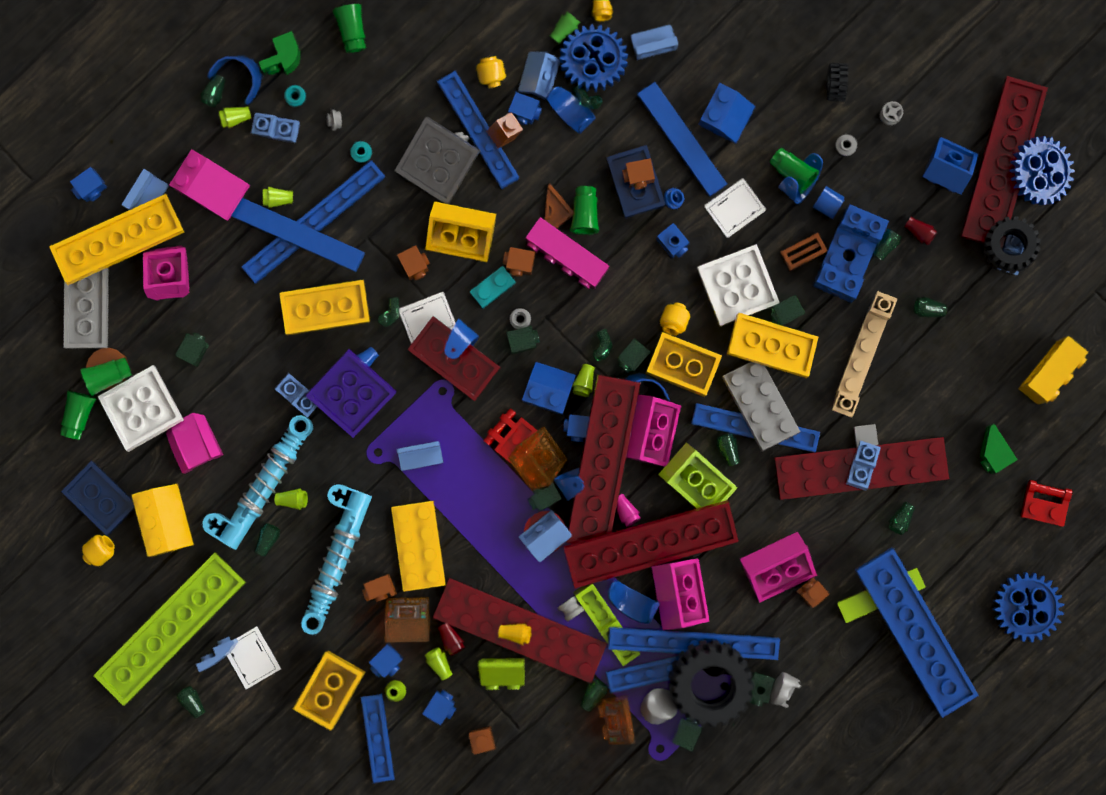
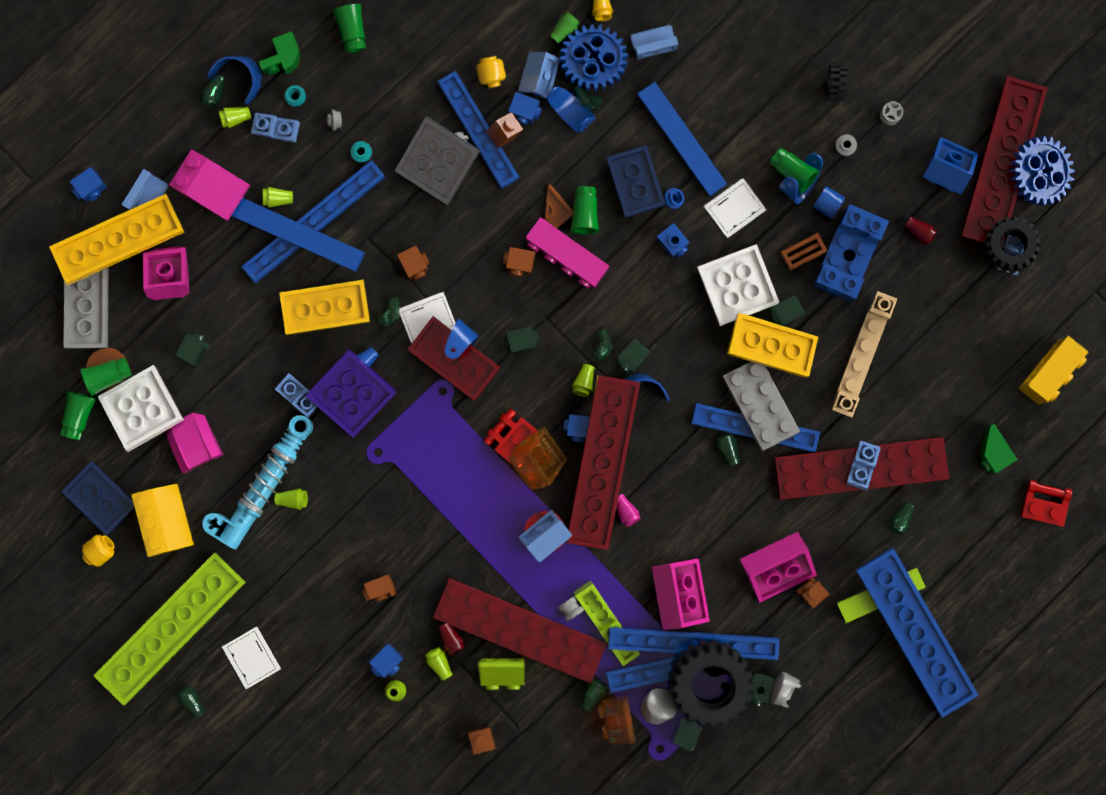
(221, 651): medium blue slope -> none
(267, 537): clear green cone -> none
(329, 690): yellow brick -> none
(338, 555): medium azure piece -> none
(377, 738): blue tile -> none
(407, 620): clear orange slope -> none
(418, 546): yellow plate -> none
(420, 456): medium blue panel -> none
(440, 707): blue brick -> none
(460, 231): yellow slope -> none
(492, 287): teal plate -> none
(517, 633): yellow cone -> none
(520, 312): light grey plate -> none
(544, 498): clear green brick -> none
(548, 388): blue slope -> none
(567, 483): blue piece -> none
(632, 603): blue piece -> none
(639, 173): dark orange brick -> none
(650, 544): dark red plate -> none
(653, 430): dark pink slope -> none
(674, 318): yellow head -> none
(683, 364): yellow brick -> none
(696, 478): lime slope -> none
(727, 113): blue slope -> none
(866, 434): light grey tile -> none
(887, 244): clear green cone -> none
(929, 308): clear green cone -> none
(1008, 608): blue gear -> none

